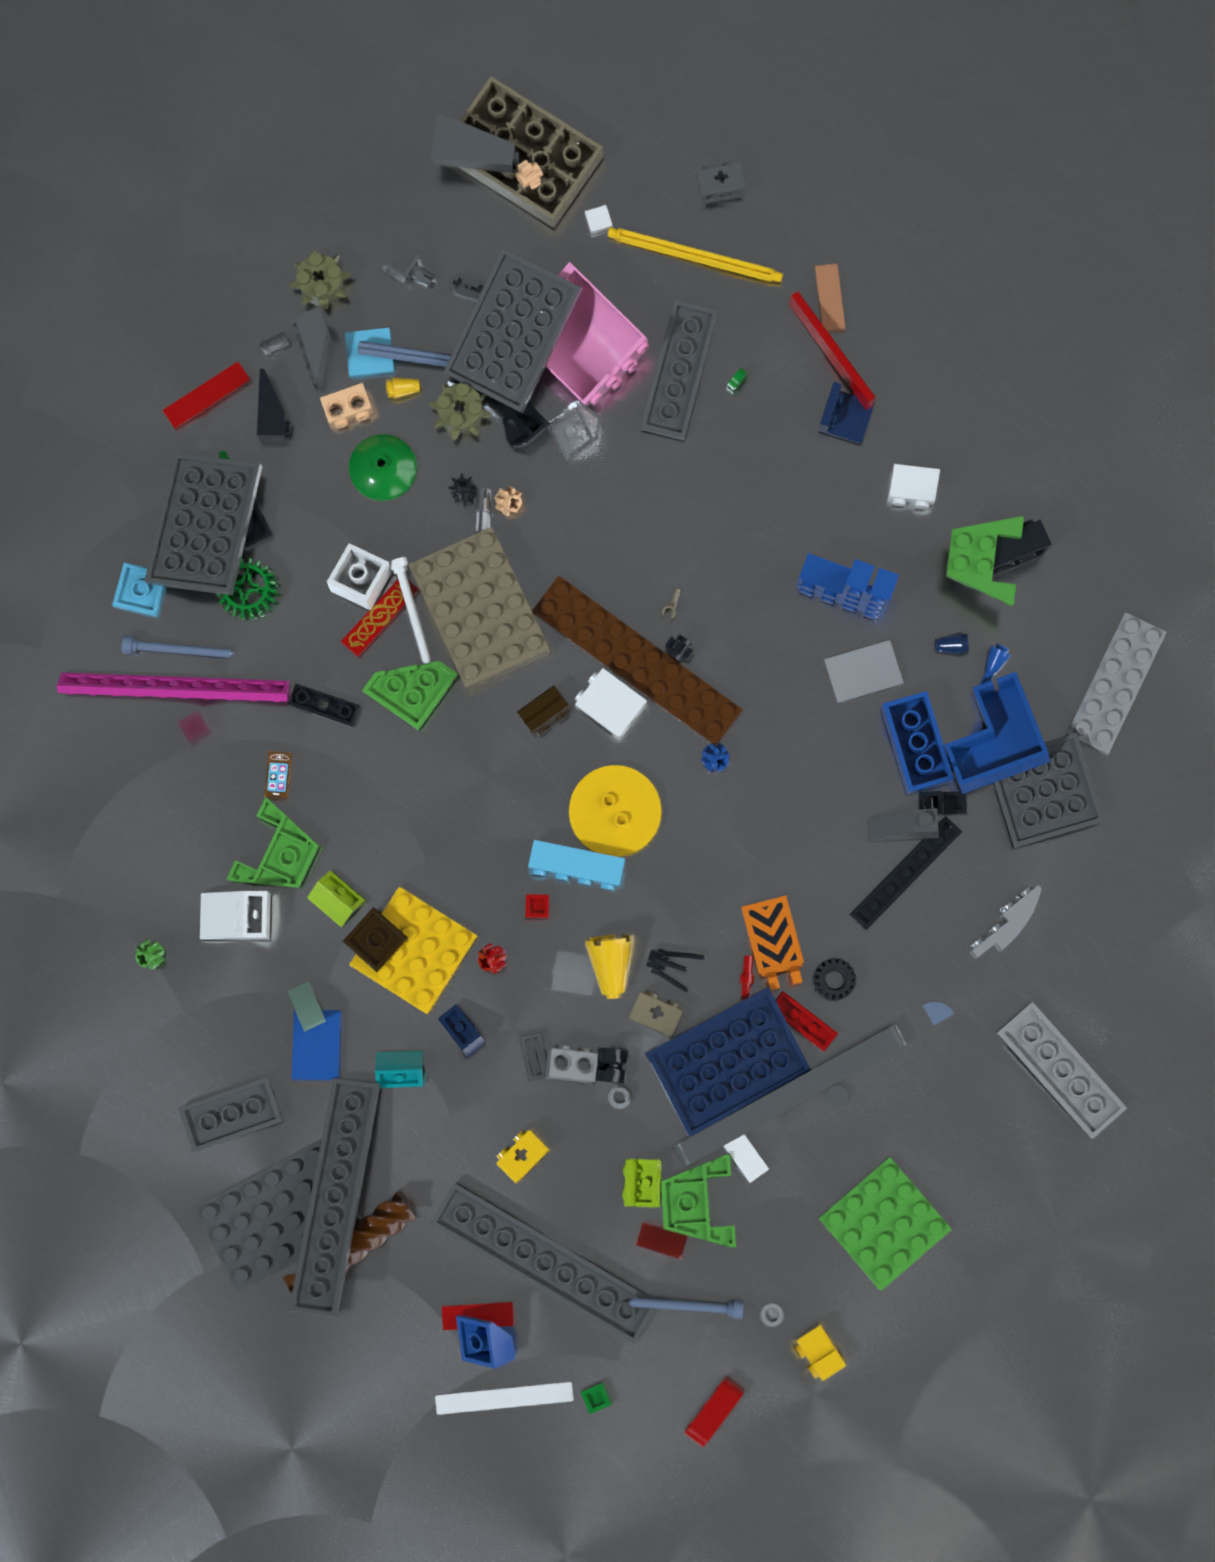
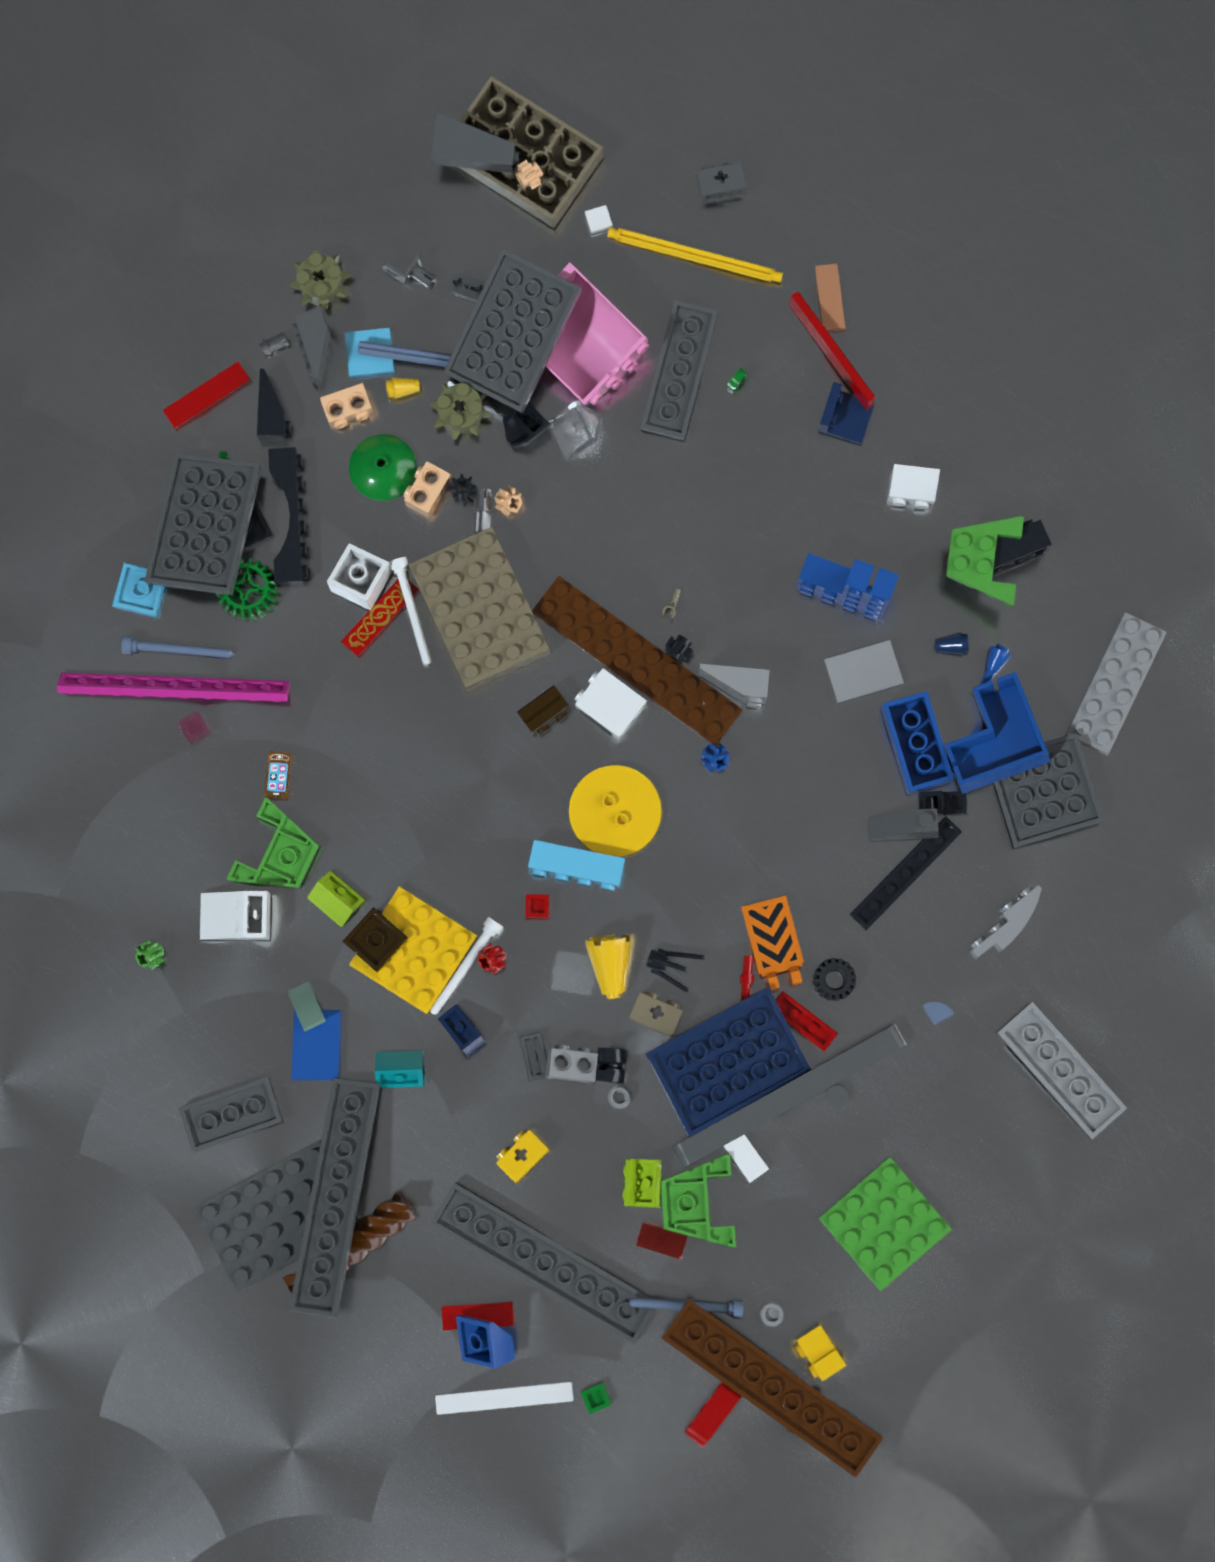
(289, 564): none -> black arch
(337, 709): black tile -> none
(411, 690): bright green plate -> none
(433, 491): none -> light nougat brick
(490, 929): none -> white piece
(741, 683): none -> light grey slope
(772, 1387): none -> reddish brown plate

